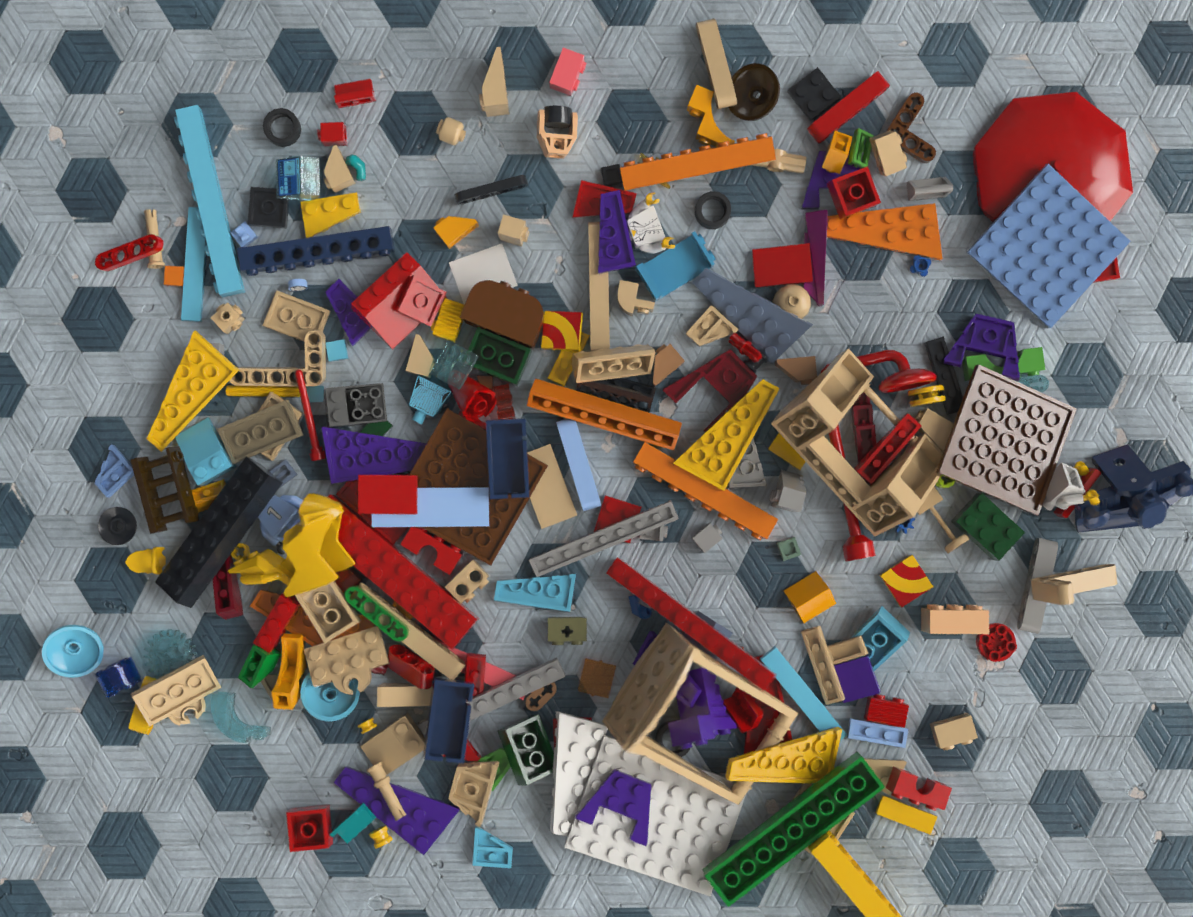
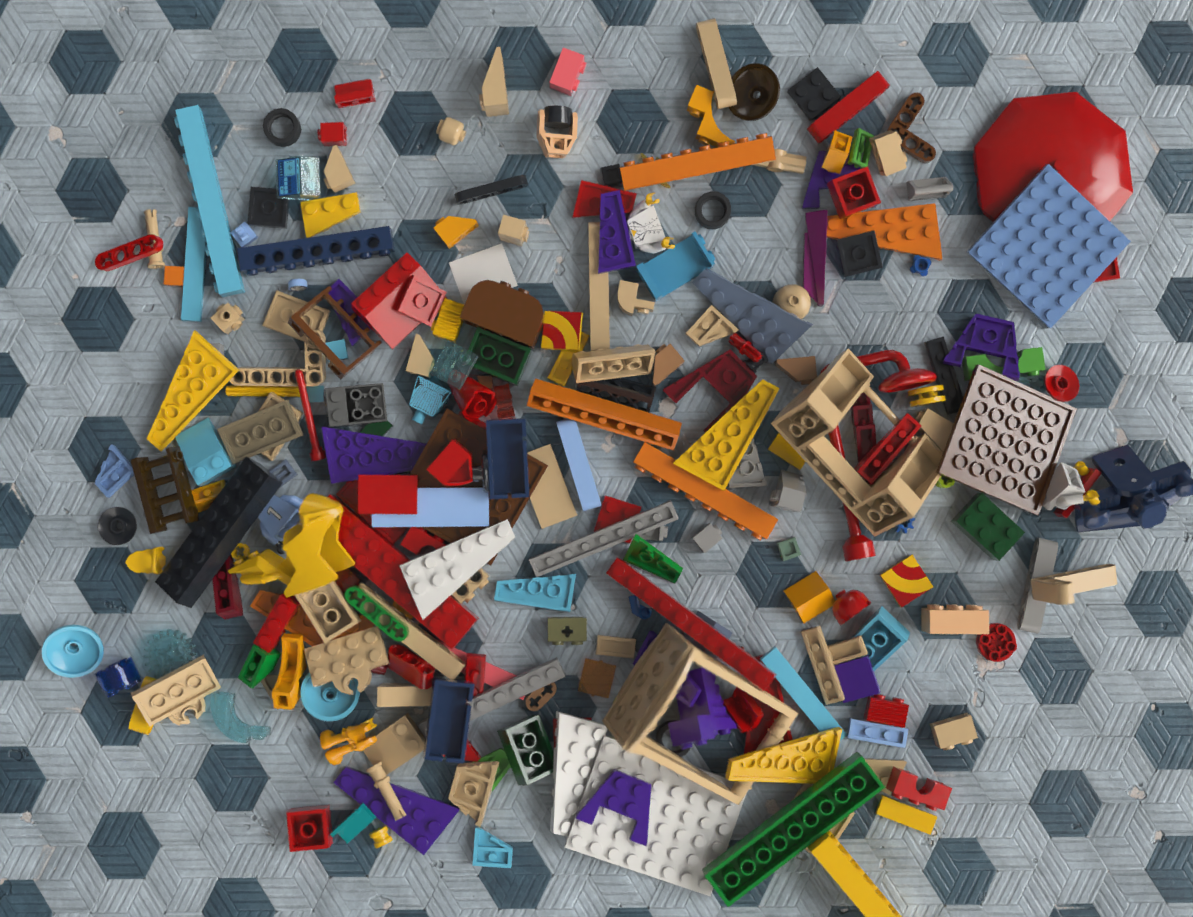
(335, 363): none -> reddish brown hinge
(353, 734): none -> light orange piece
(359, 165): teal arm -> none
(445, 570): none -> white wing
(456, 467): none -> red piece
(615, 646): none -> tan tile
(652, 560): none -> green wing
(782, 265): red tile -> none
(849, 604): none -> red cylinder
(859, 253): none -> black plate
(931, 500): tan piece -> none
(1067, 380): none -> red dish

